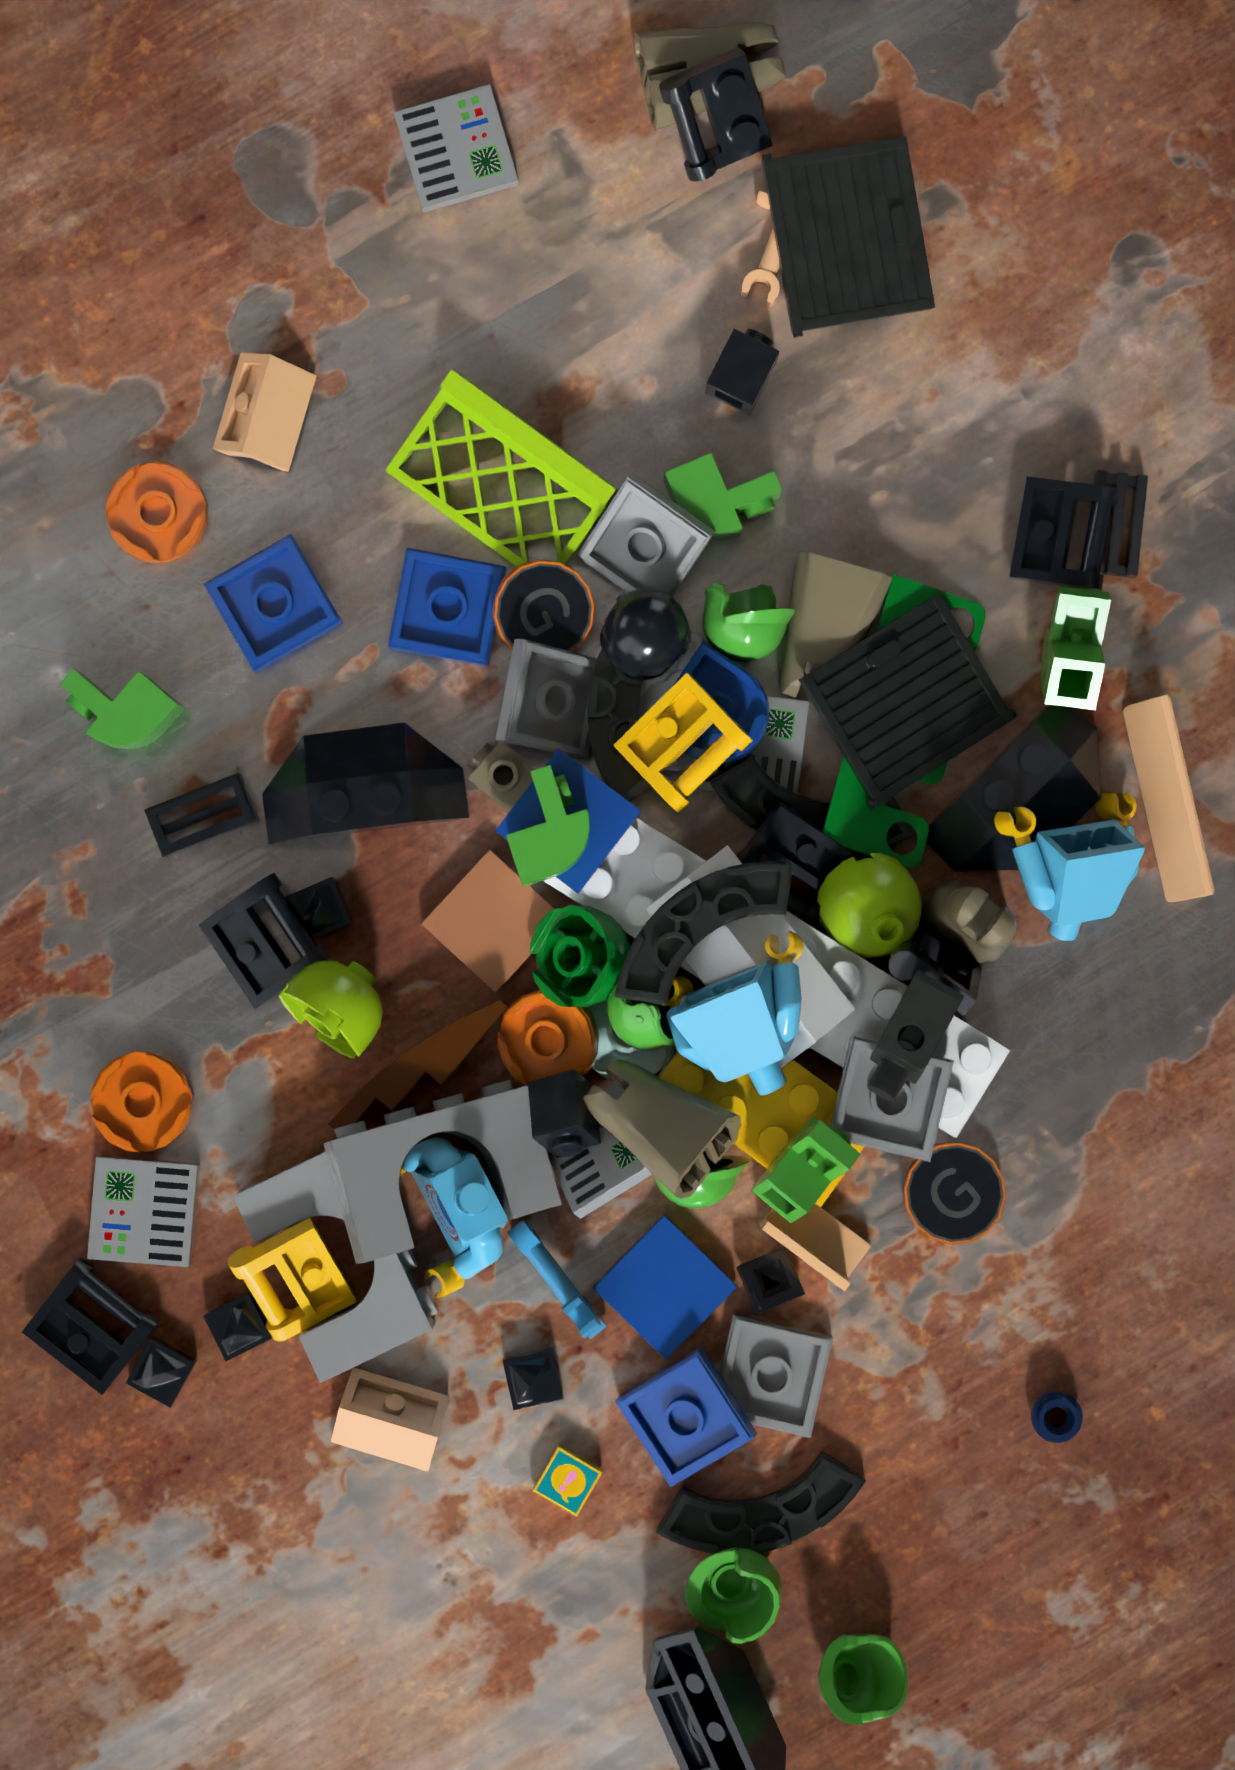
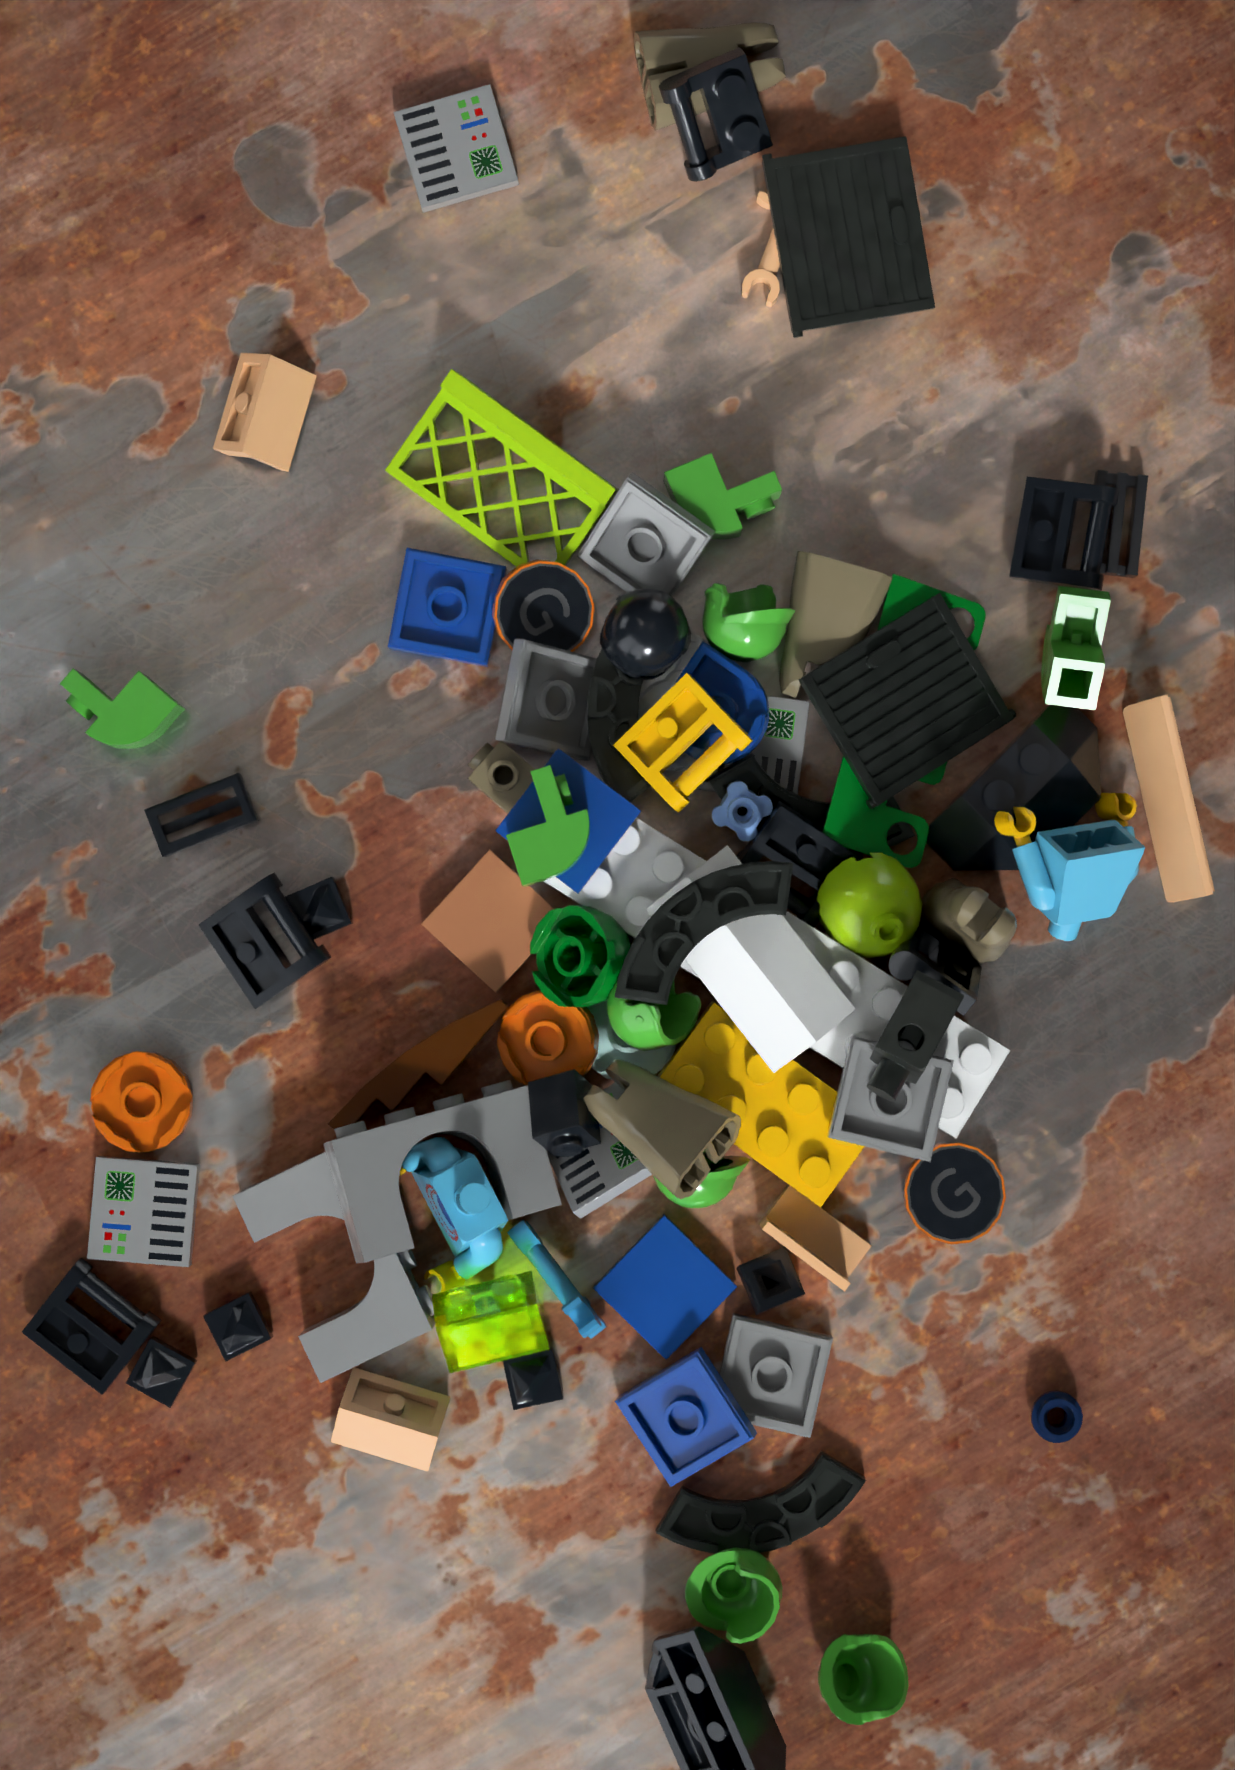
(156, 512): orange tile -> none
(273, 603): blue tile -> none
(306, 1269): yellow plate -> none
(336, 1003): lime cylinder -> none
(362, 784): black wedge -> none
(490, 1321): none -> clear neon green brick
(567, 1480): tile -> none
(738, 796): none -> light blue plate
(742, 370): black brick -> none
(742, 1020): medium azure torso -> none
(805, 1169): bright green brick -> none

